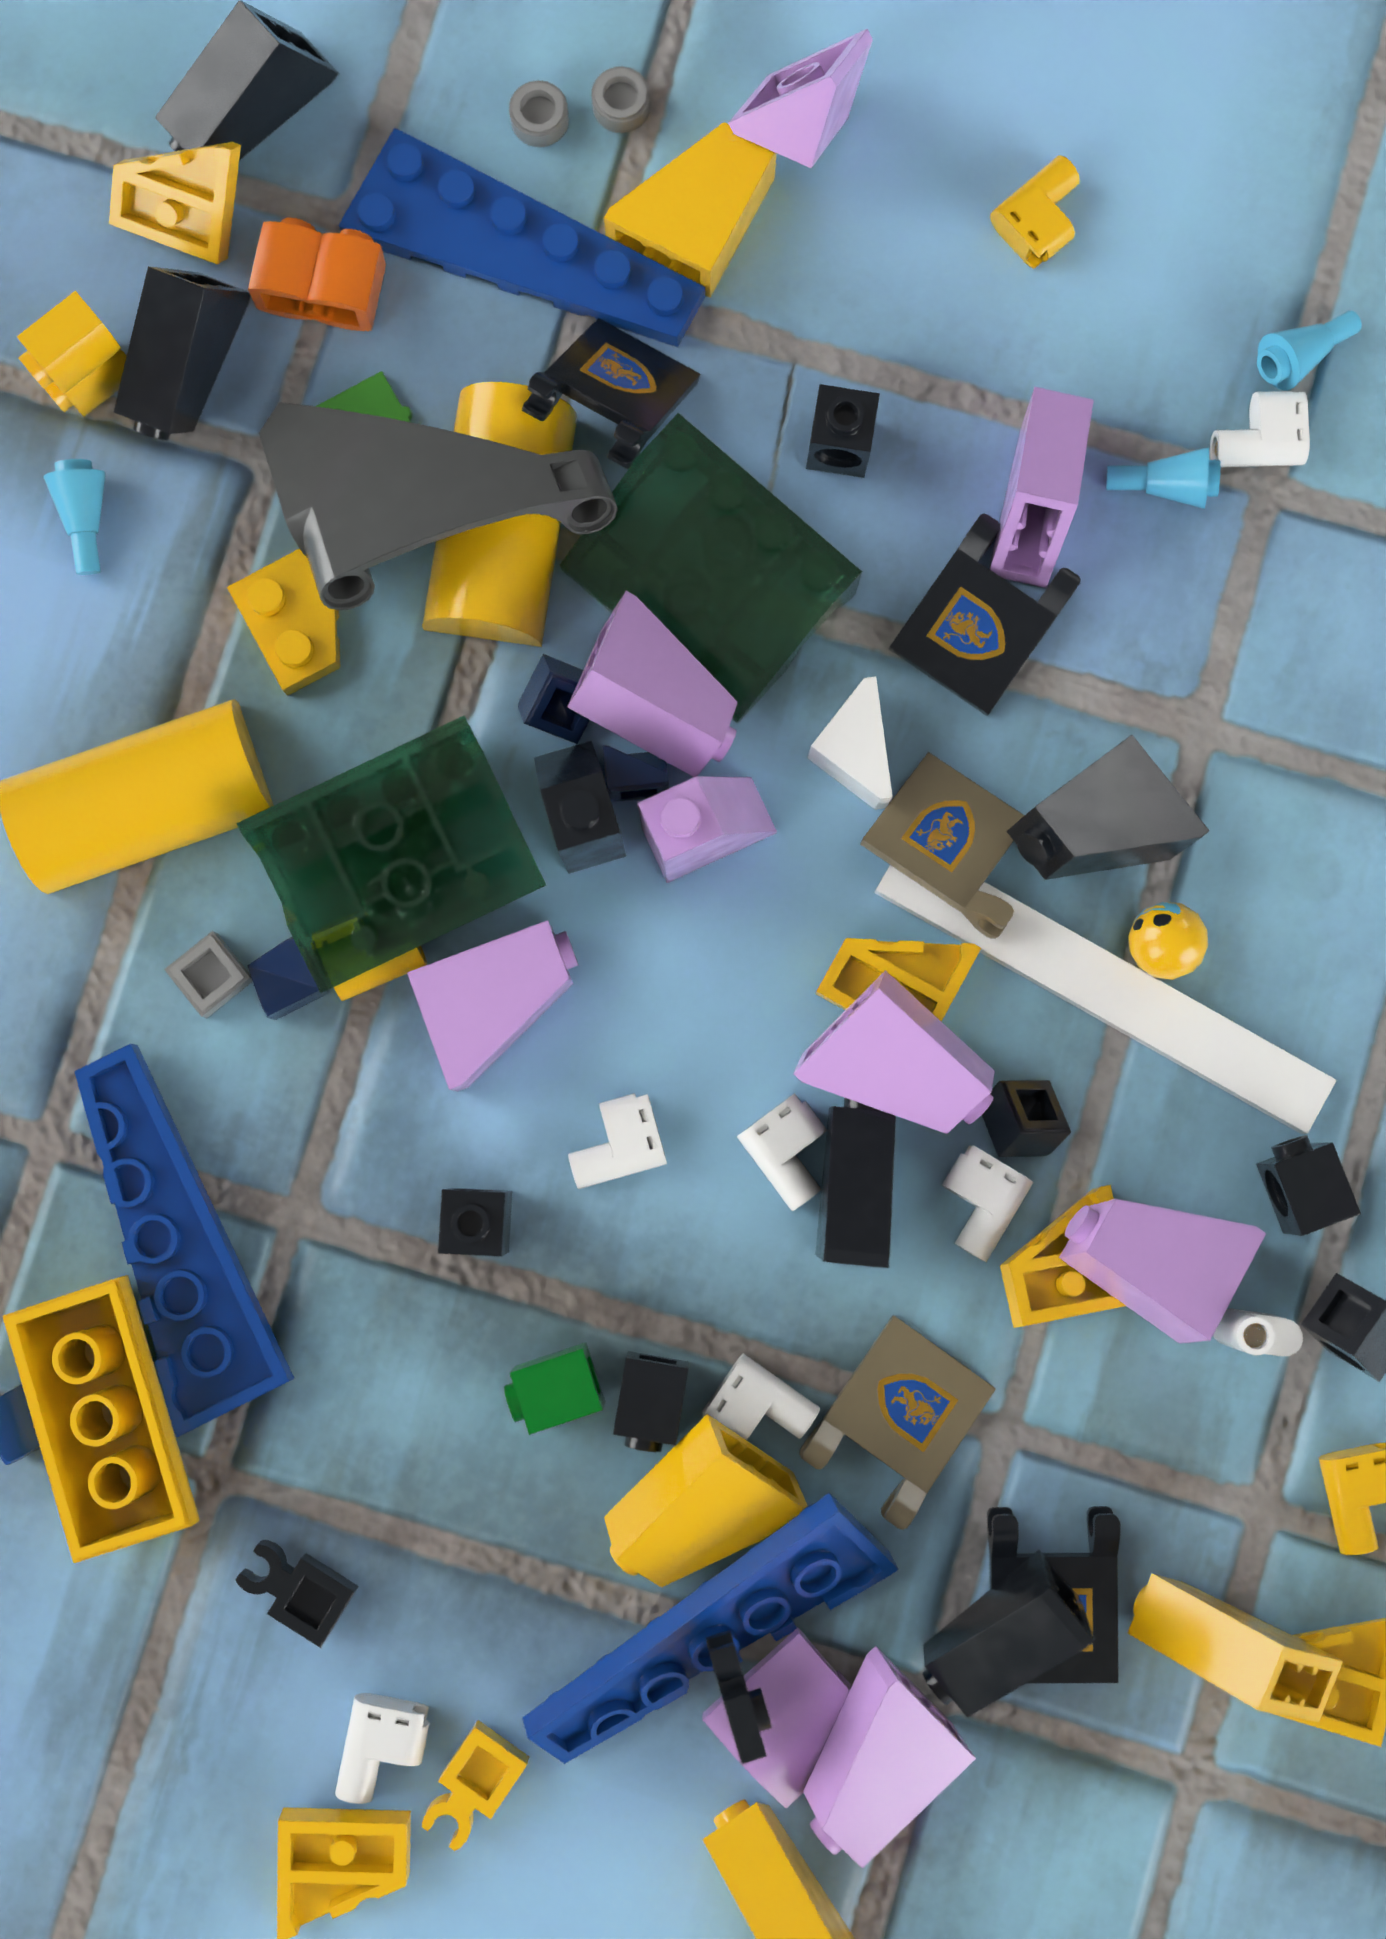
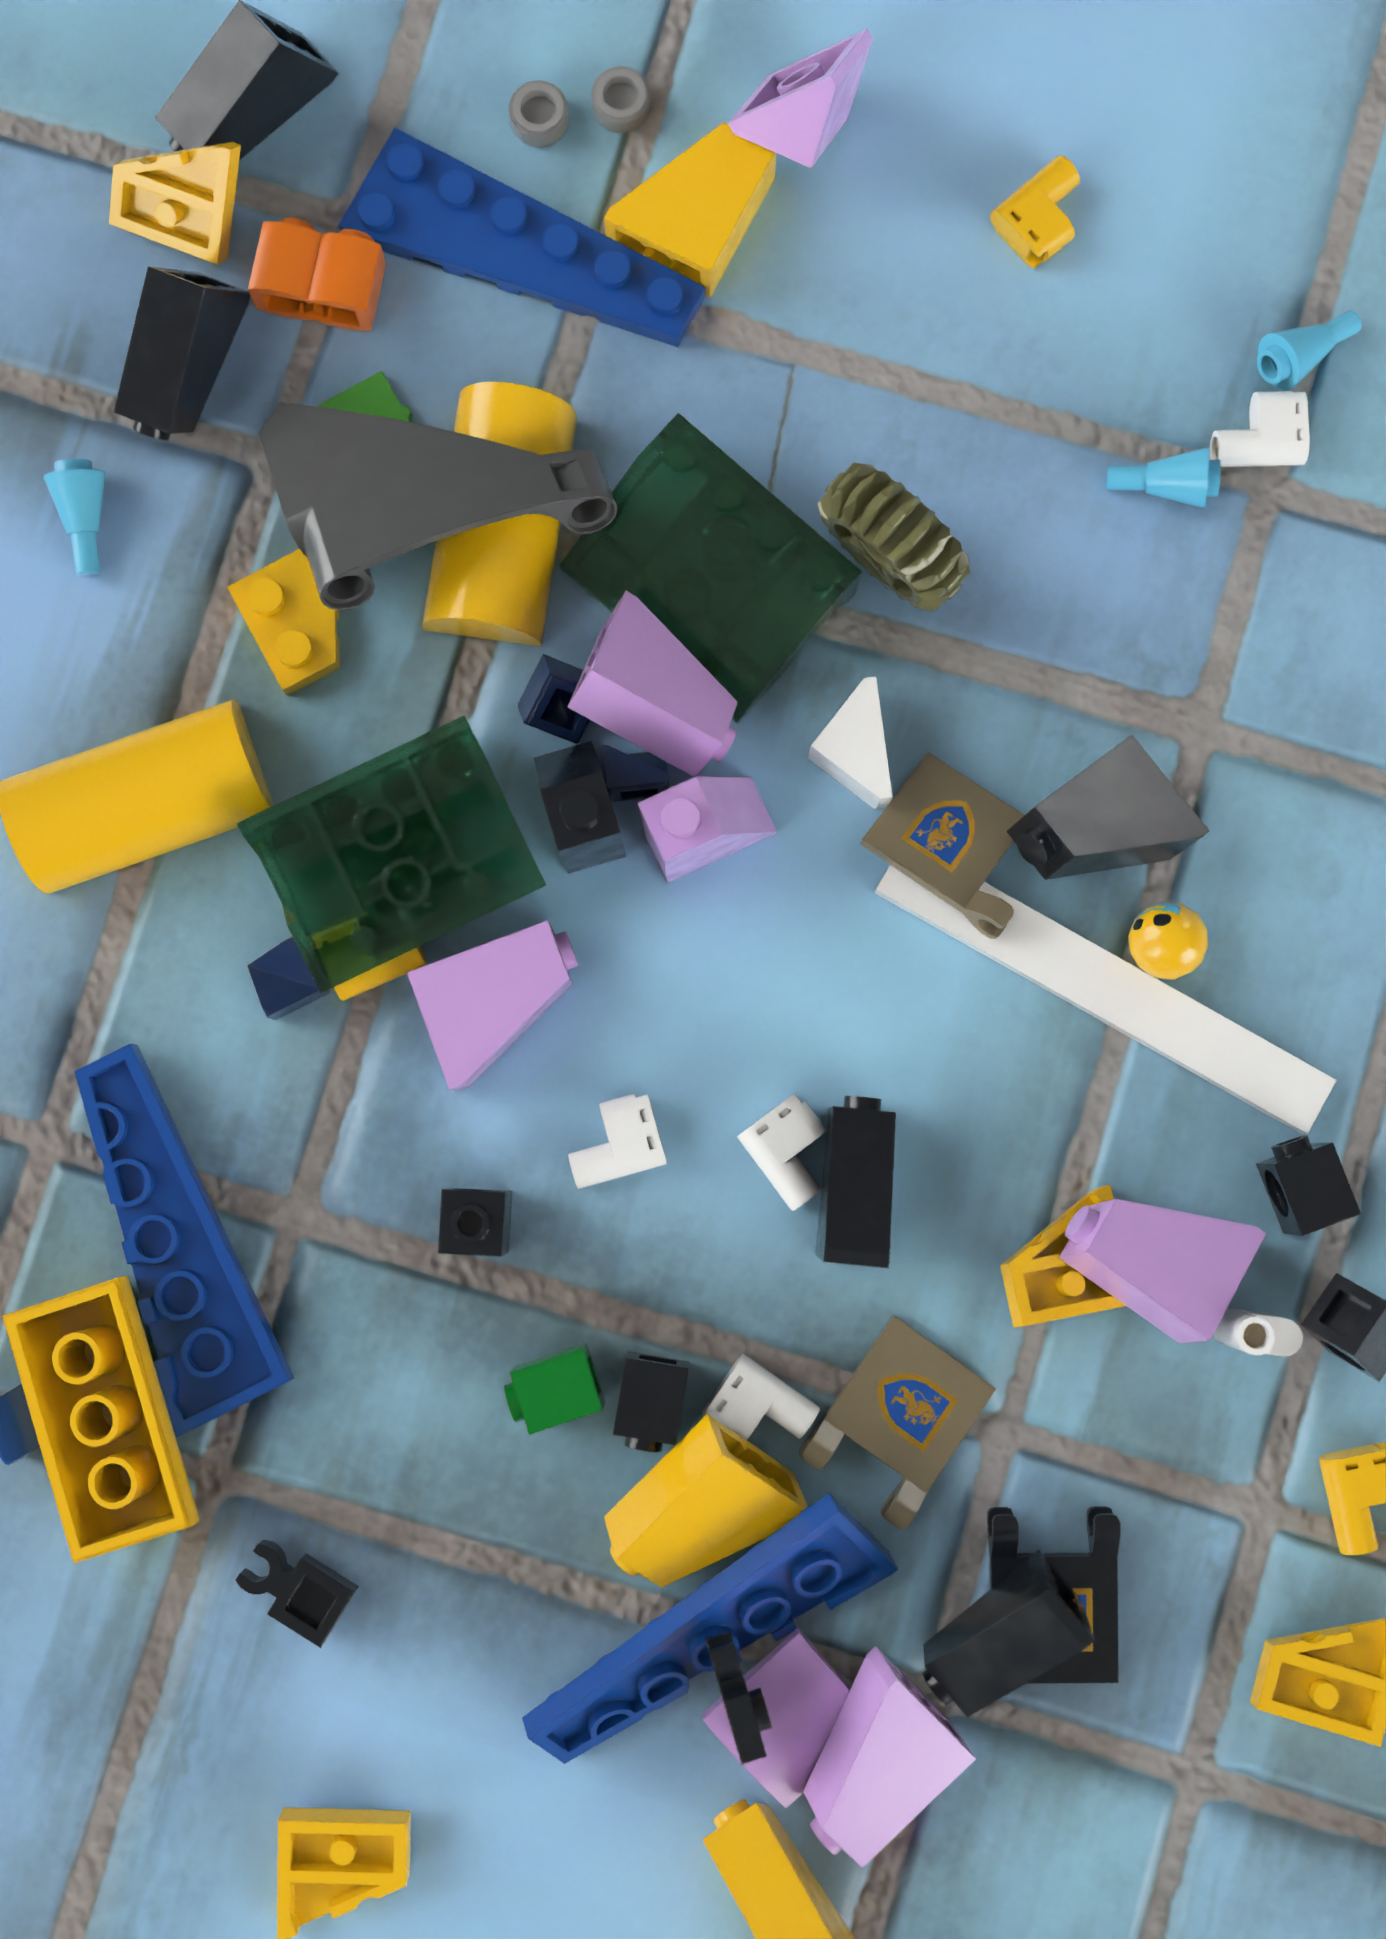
(73, 356): yellow brick -> none
(209, 974): light grey tile -> none
(379, 1731): white piece -> none
(478, 1779): yellow plate -> none
(617, 380): black flag -> none
(842, 430): black brick -> none
(894, 536): none -> olive gear
(899, 1060): lavender slope -> none
(924, 969): yellow wing -> none
(976, 626): black flag -> none
(994, 1192): white piece -> none
(1025, 1119): black slope -> none
(1042, 487): lavender slope -> none
(1234, 1649): yellow slope -> none

